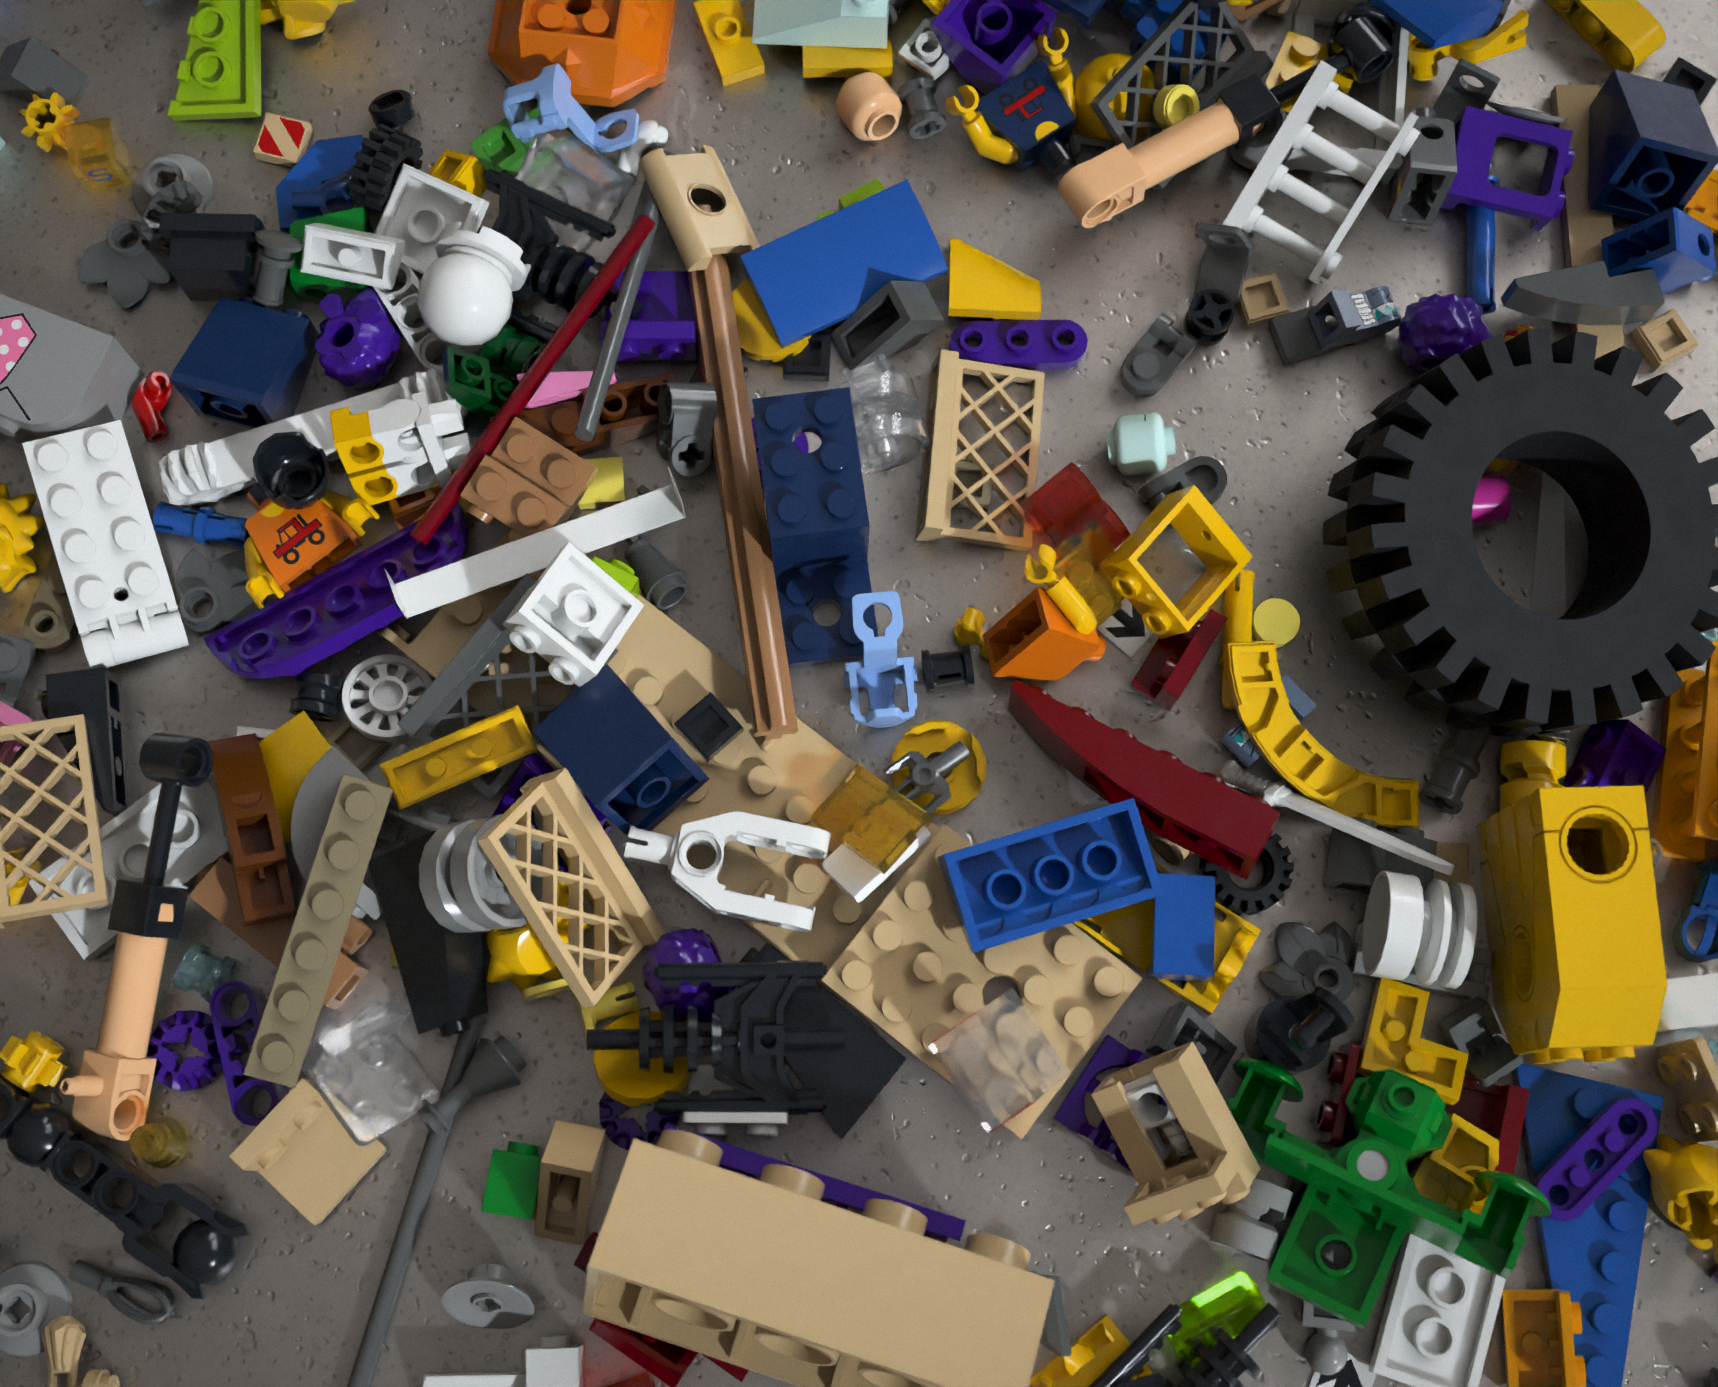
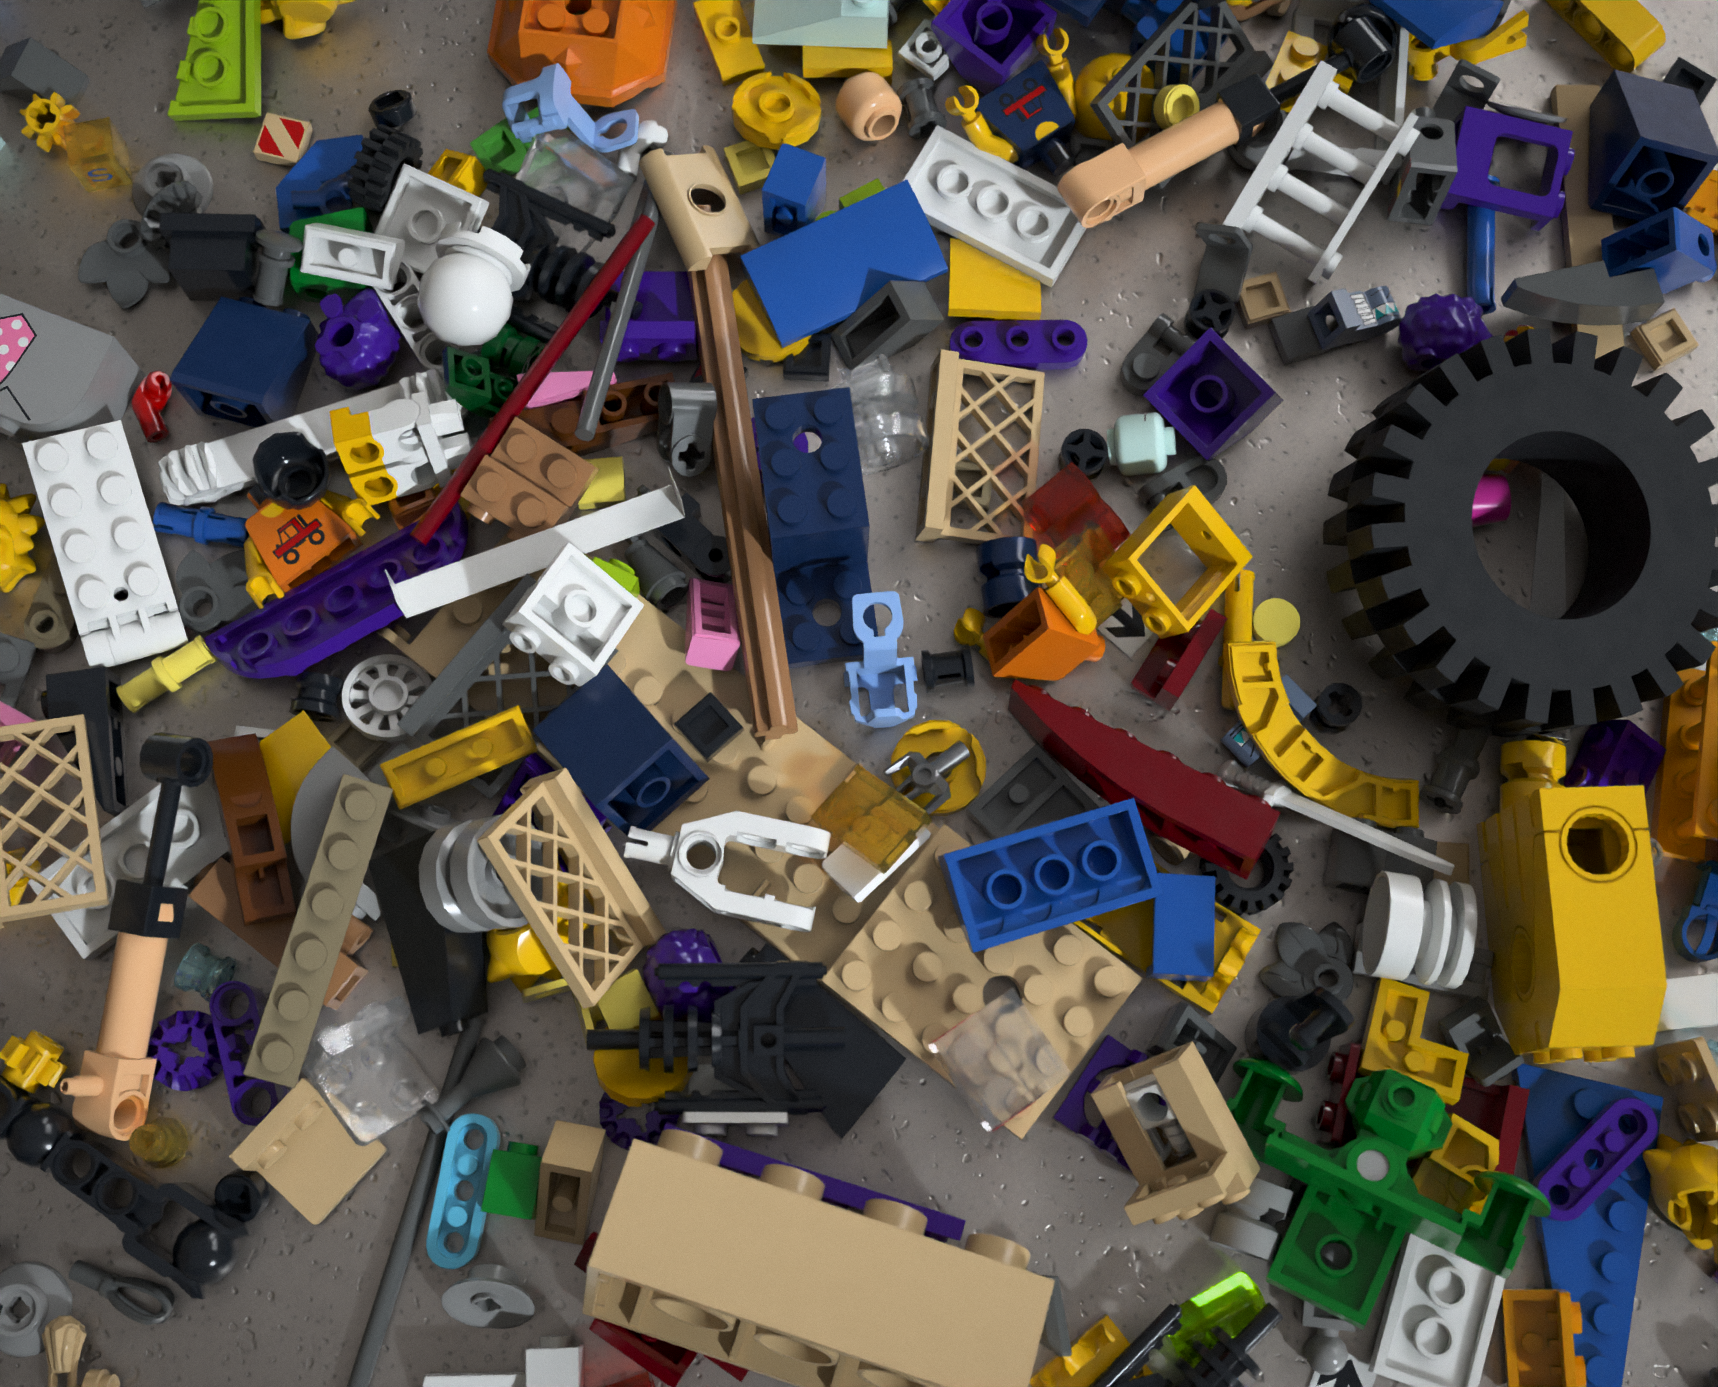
(165, 674): none -> light yellow pin
(242, 1194): none -> black tile
(449, 1211): none -> medium azure plate
(623, 1001): none -> light yellow tile
(695, 544): none -> black leg
(711, 629): none -> bright pink slope
(748, 165): none -> light yellow tile
(776, 110): none -> yellow tile
(793, 190): none -> blue panel
(994, 206): none -> white plate
(1002, 566): none -> dark blue wheel
(1029, 796): none -> dark grey wing
(1086, 446): none -> black wheel
(1212, 396): none -> dark purple slope
(1346, 698): none -> black bush

